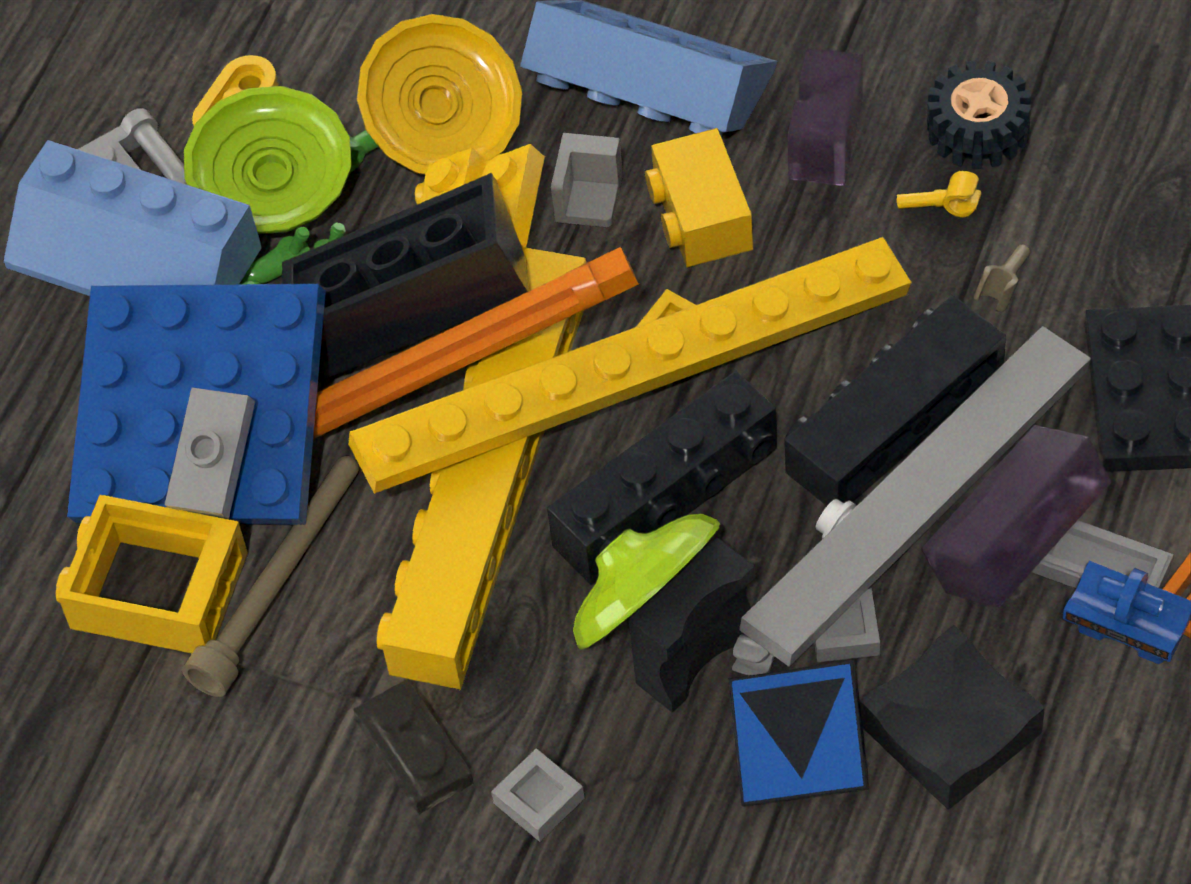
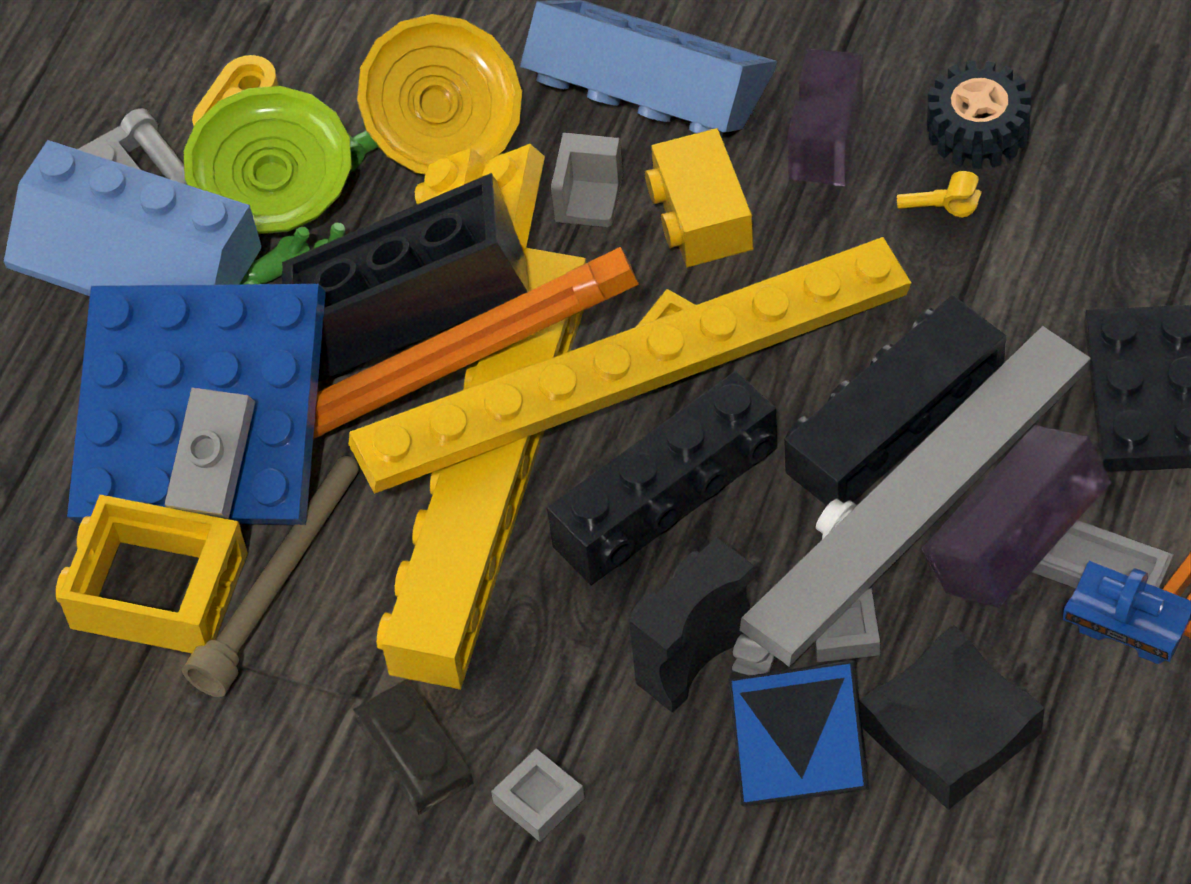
(635, 570): lime hat -> none
(1001, 280): dark tan hand -> none

